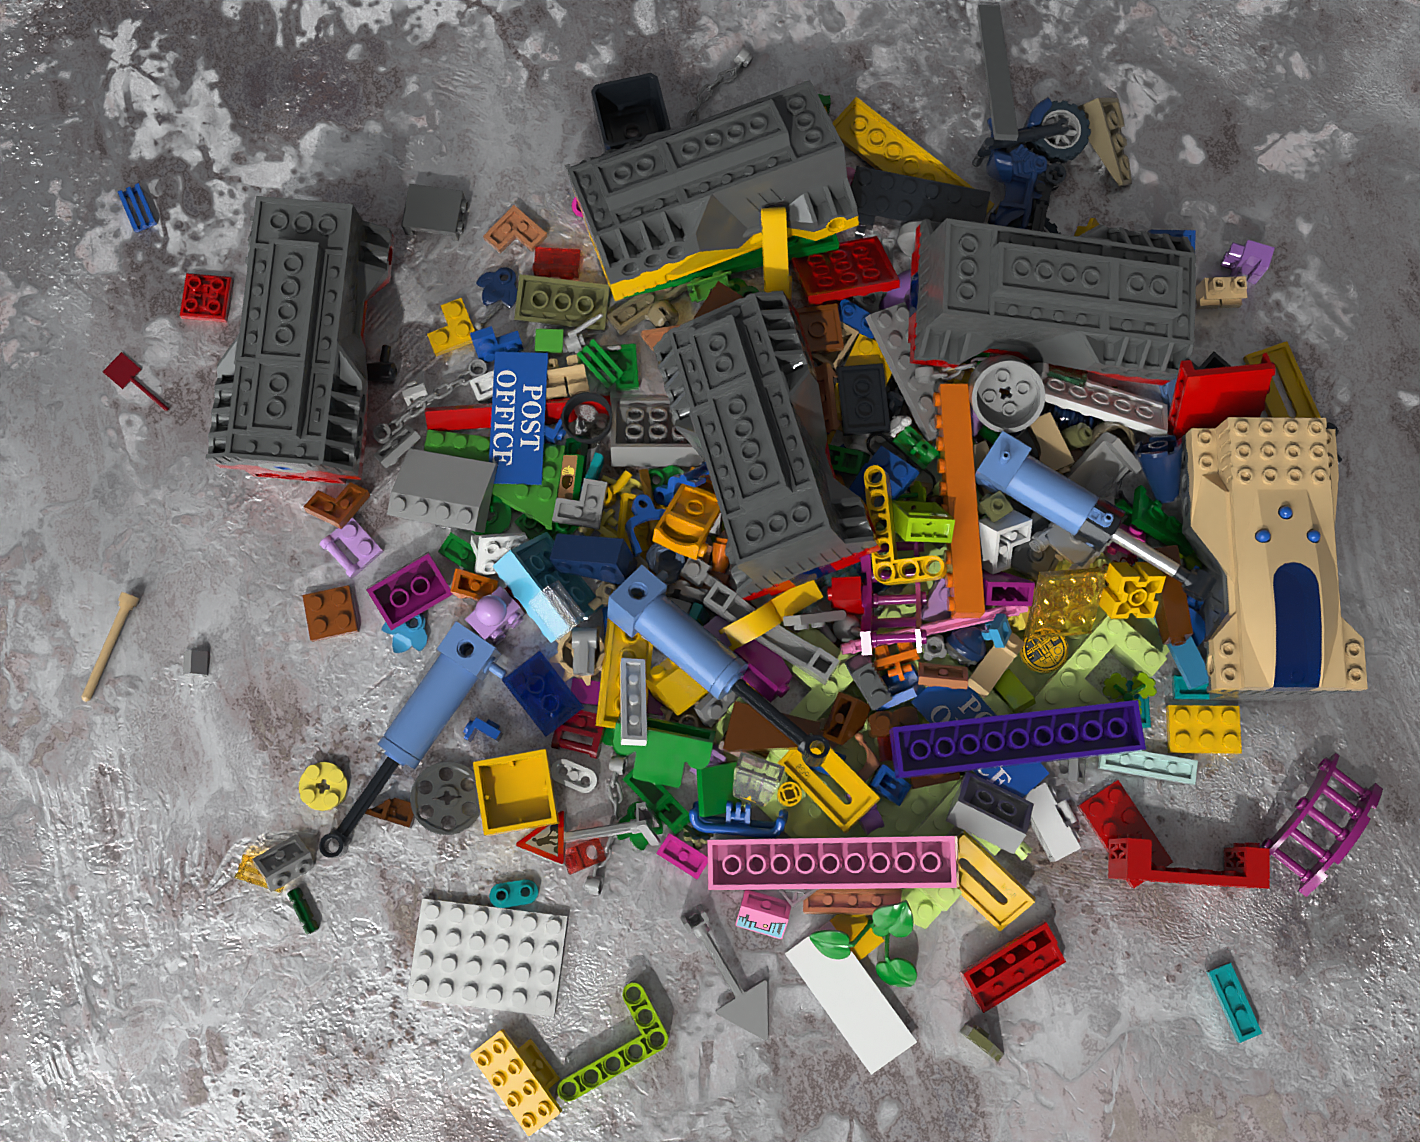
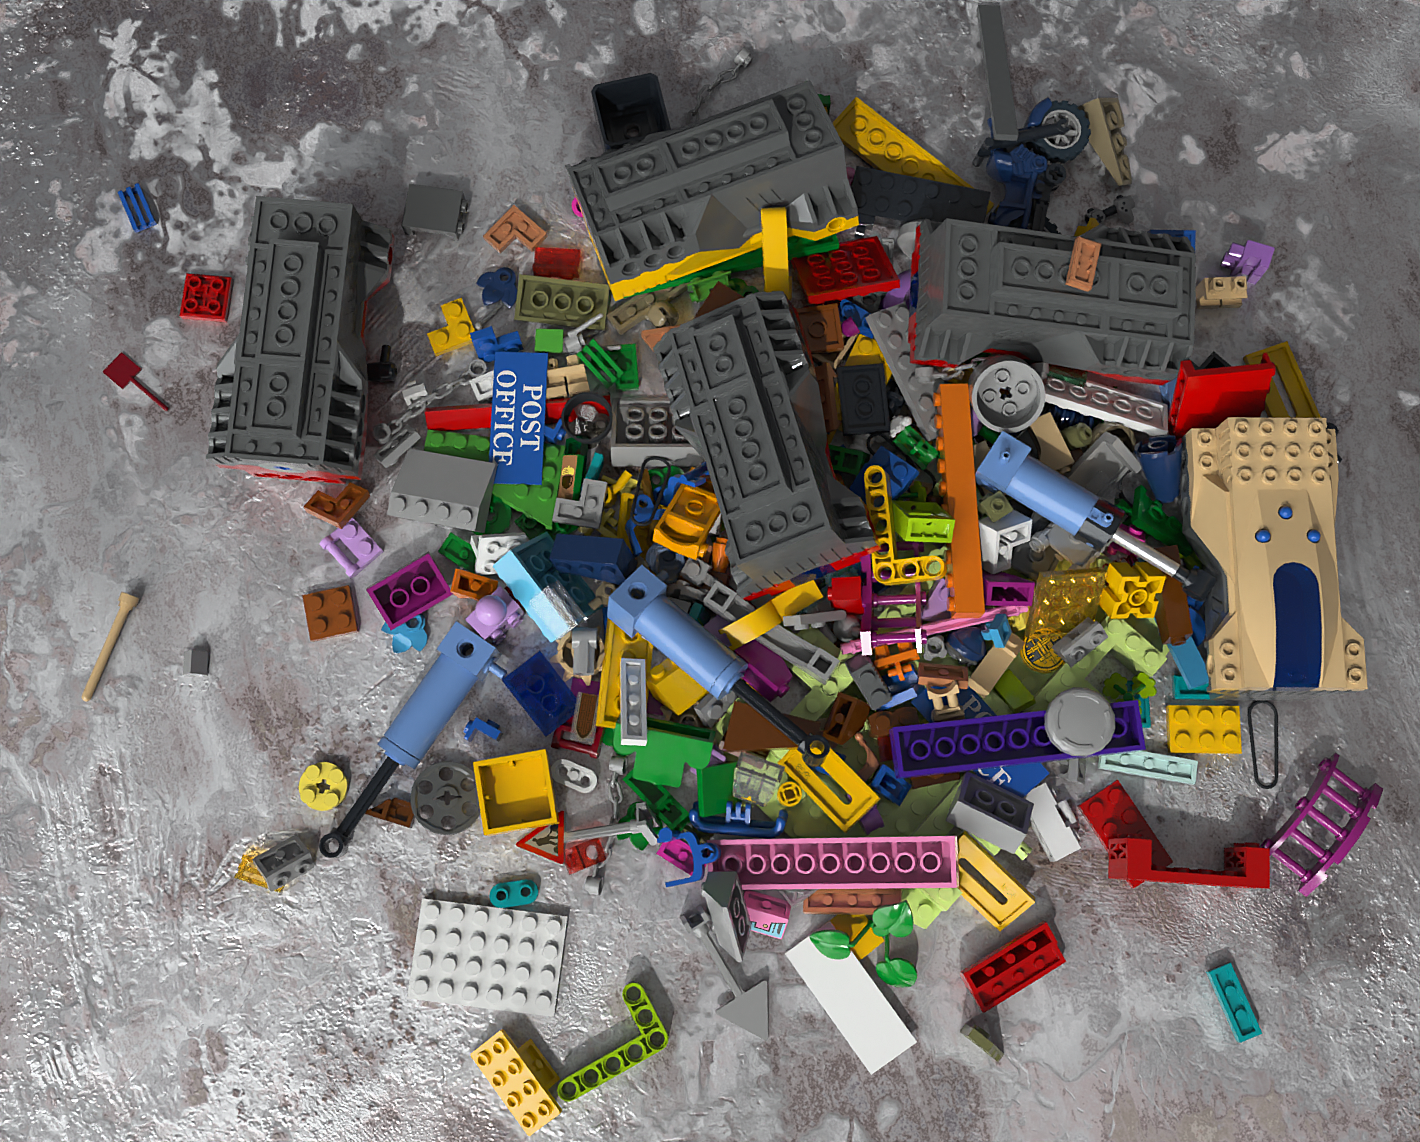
(303, 910): dark green axle -> none
(584, 718): none -> tile
(638, 487): none -> black piece
(698, 850): none -> blue piece
(727, 911): none -> light grey slope
(849, 327): none -> magenta hinge
(943, 712): none -> tan piece
(1079, 721): none -> light grey piece
(1080, 641): none -> light grey bracket
(1083, 264): none -> nougat plate
(1121, 206): none -> light grey piece
(1253, 746): none -> black piece

